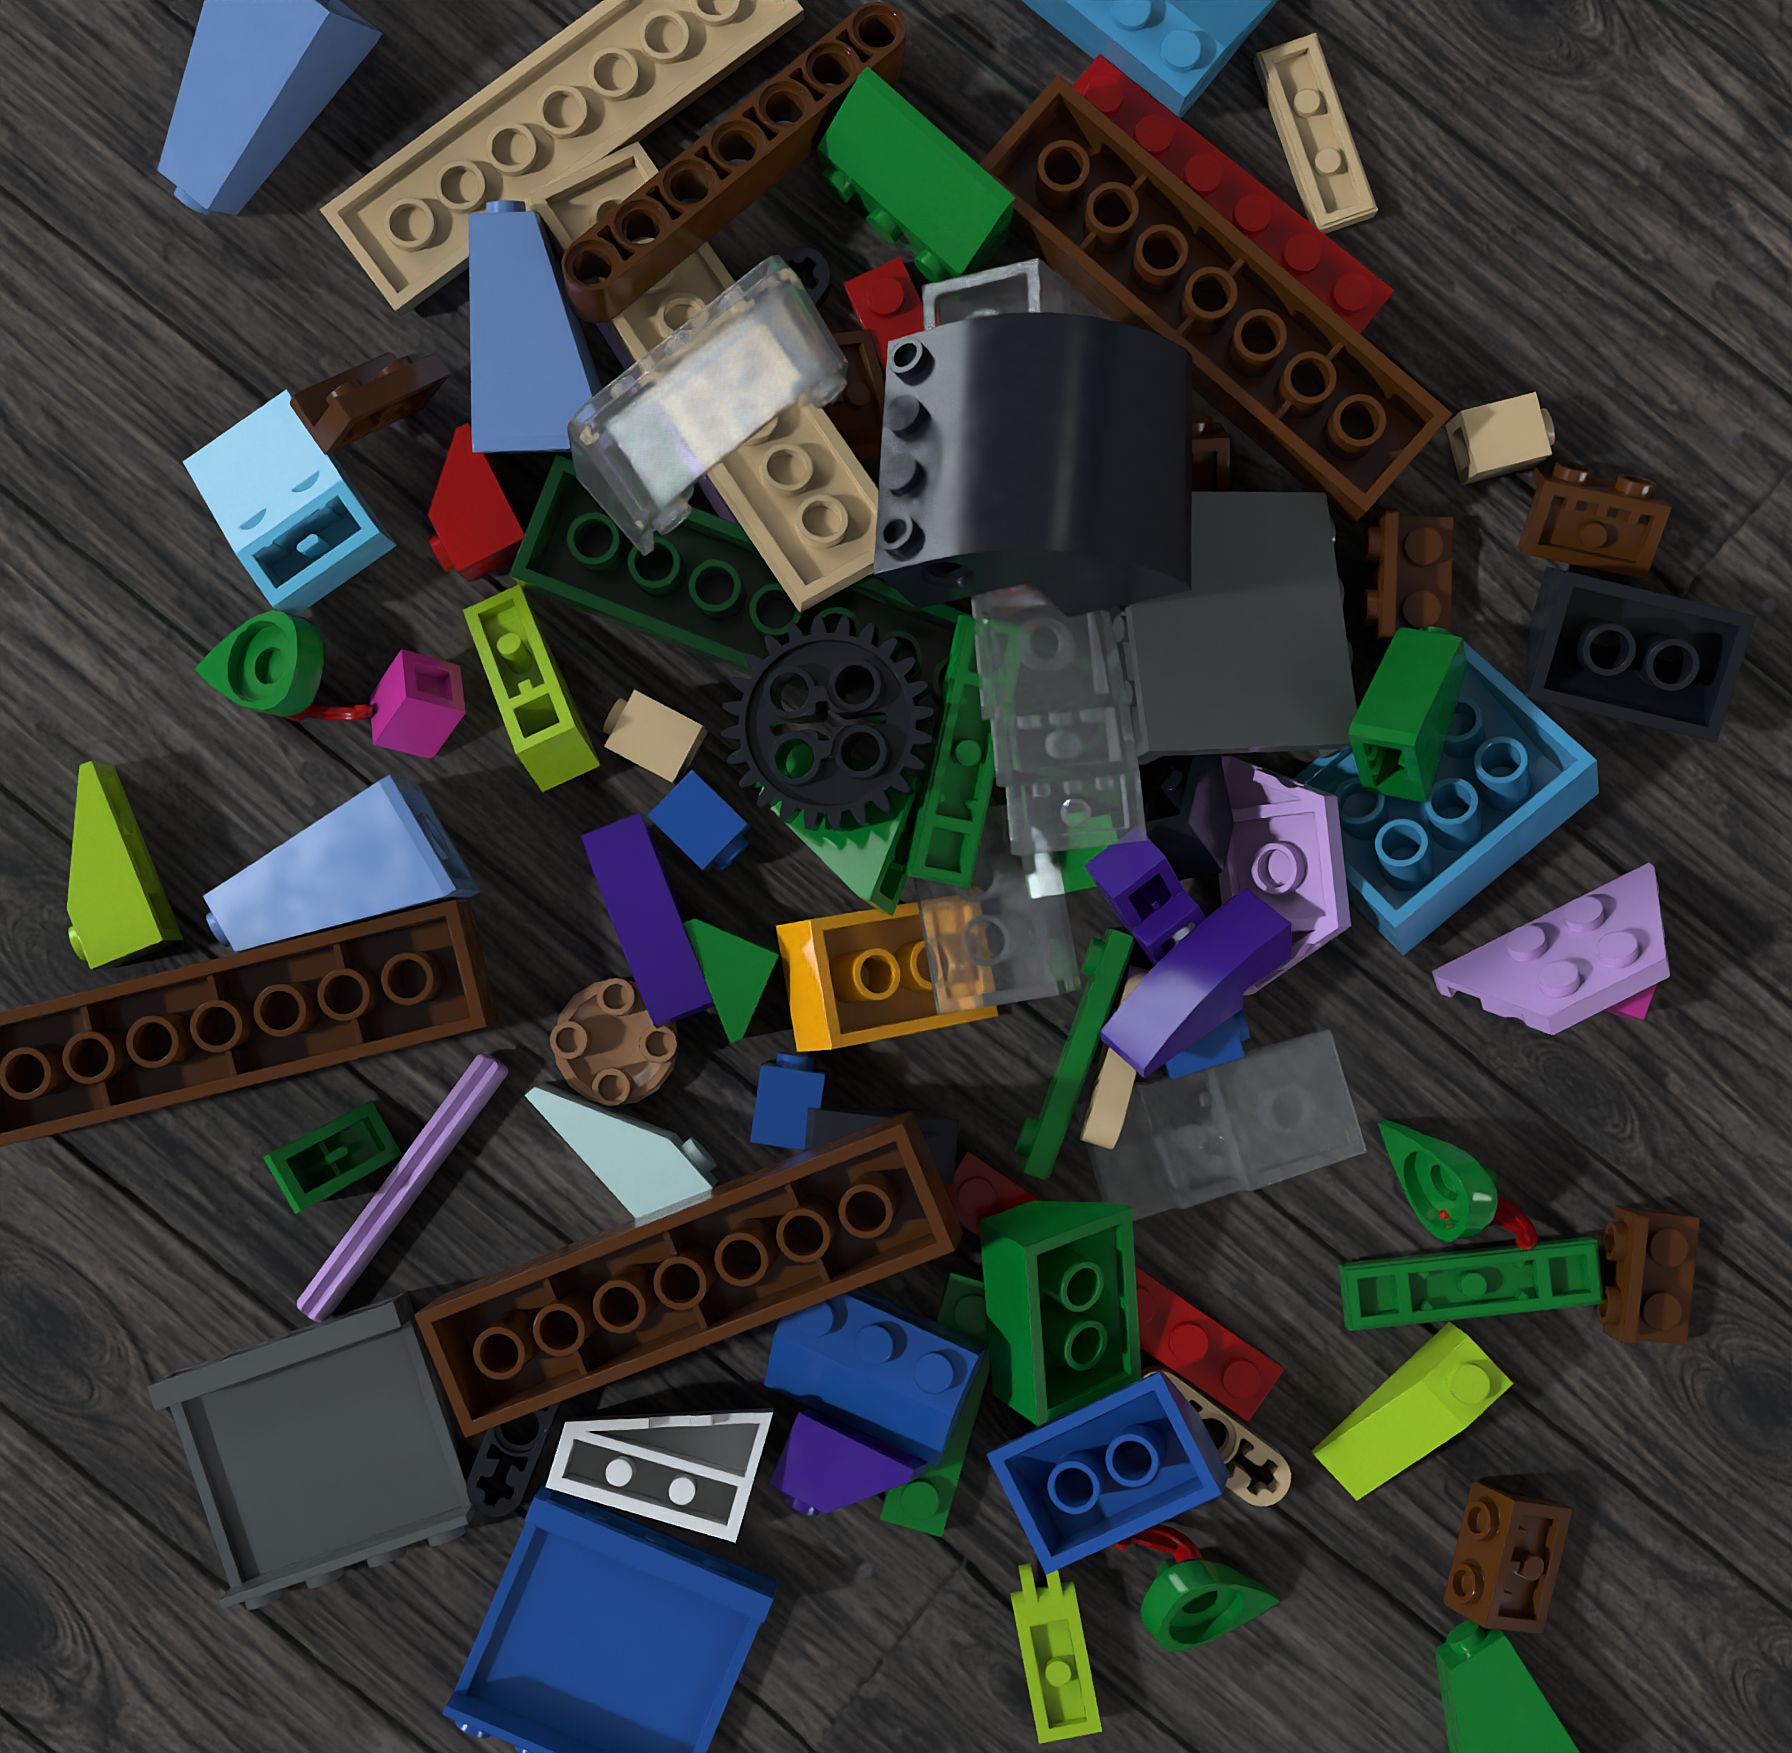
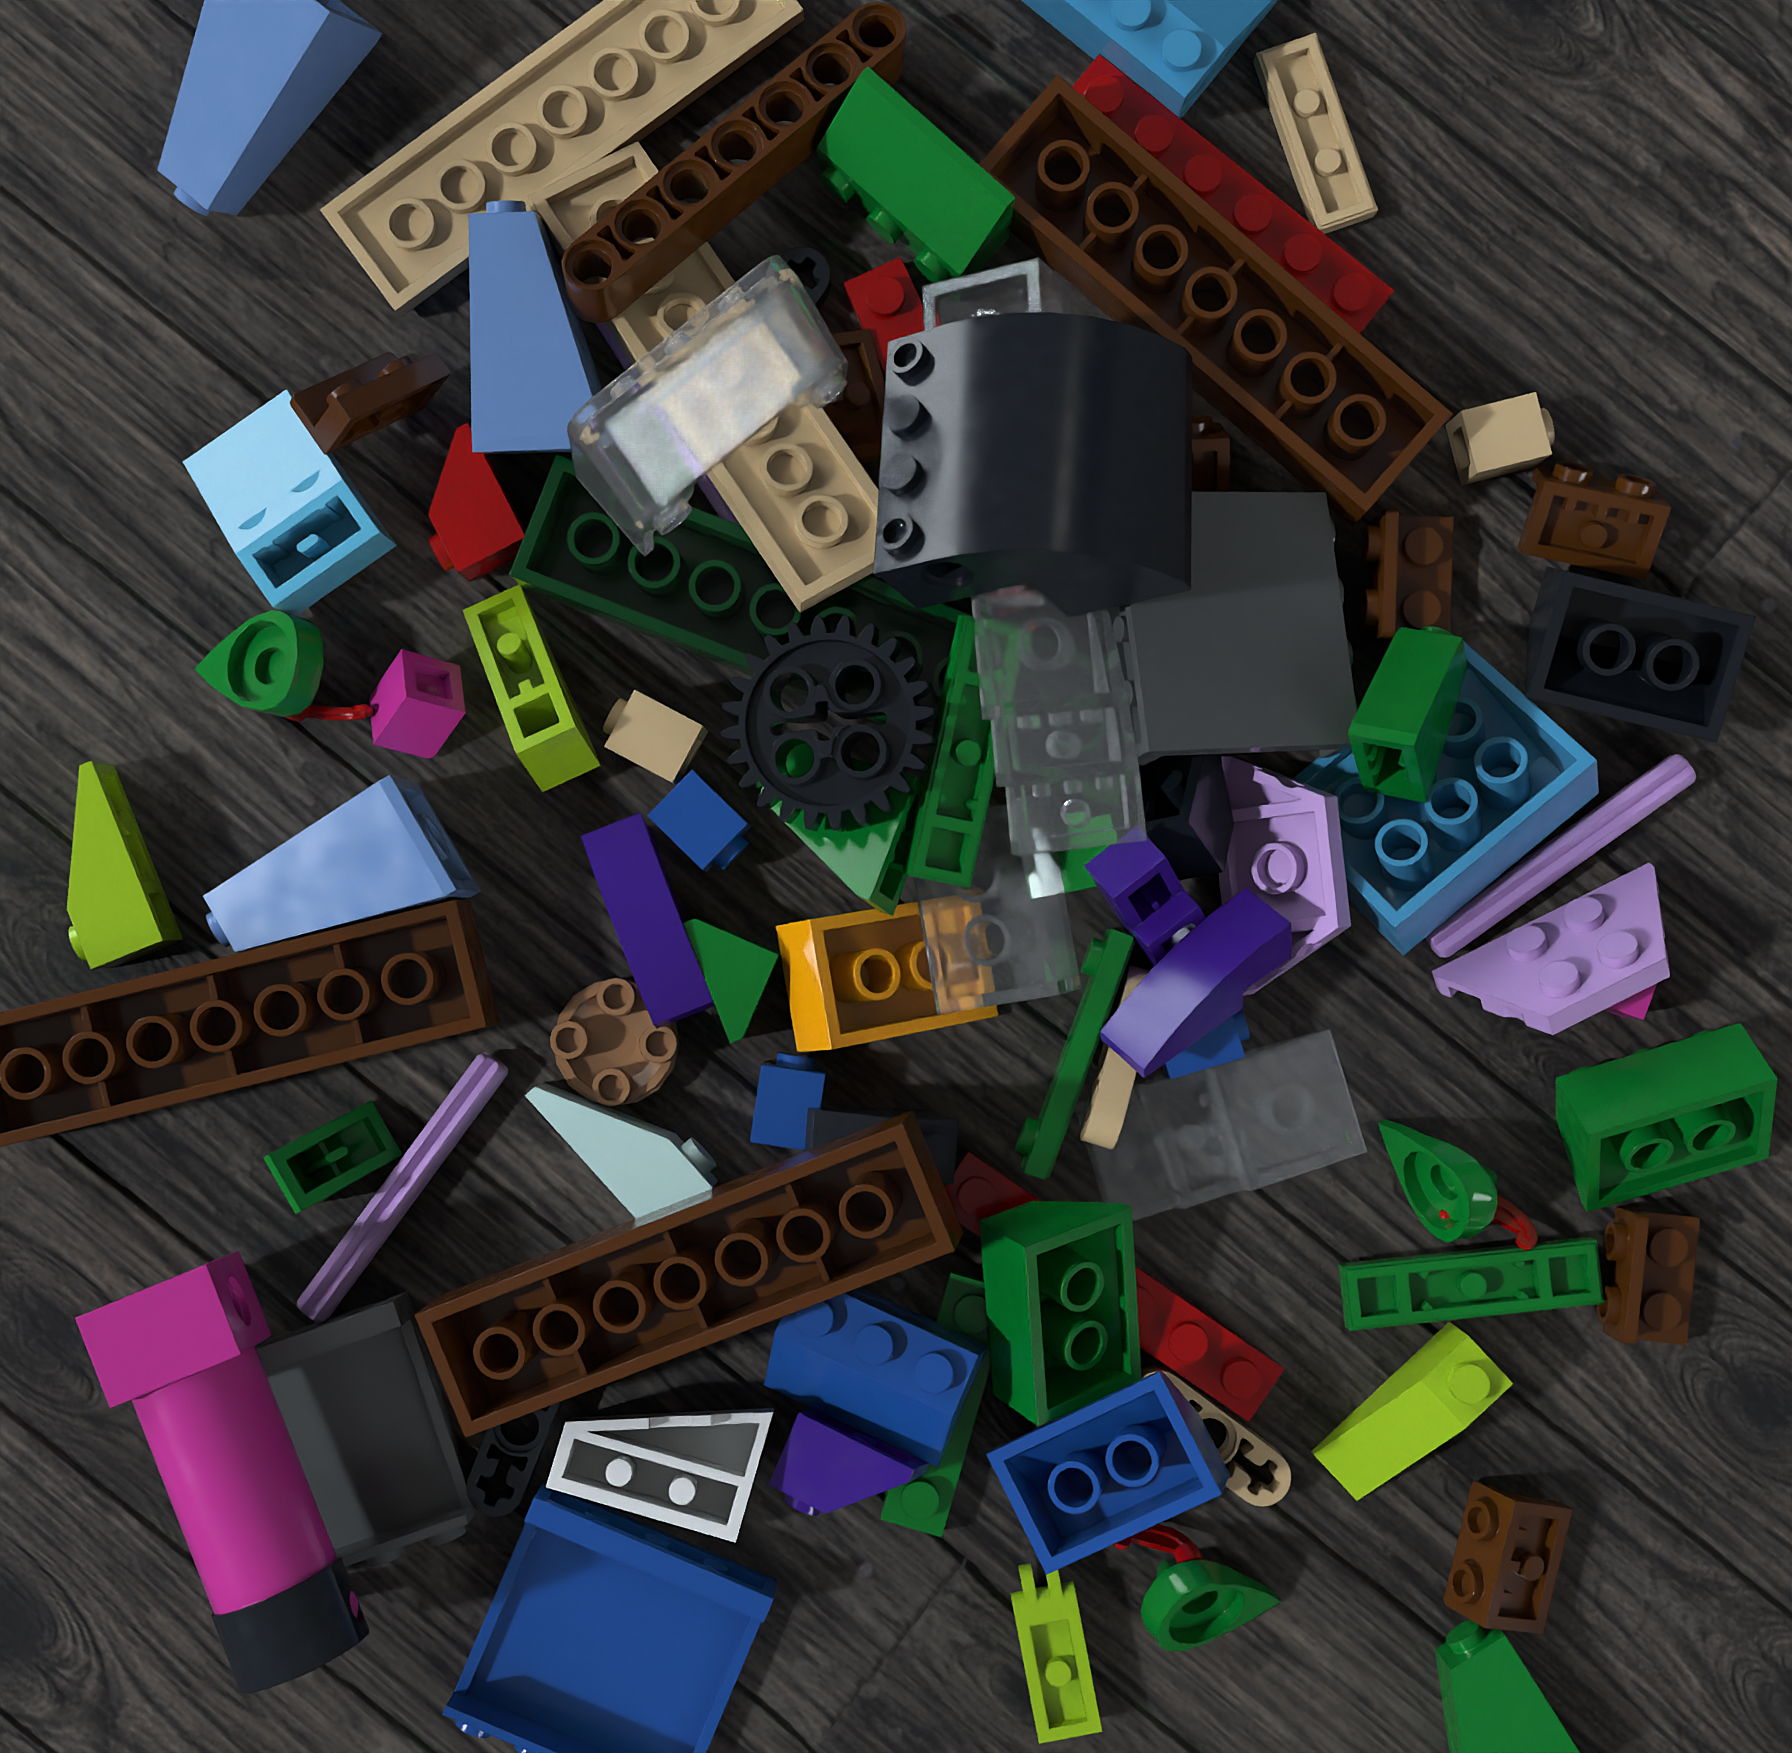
(229, 1468): none -> dark pink piece
(1562, 854): none -> lavender axle
(1666, 1115): none -> green slope

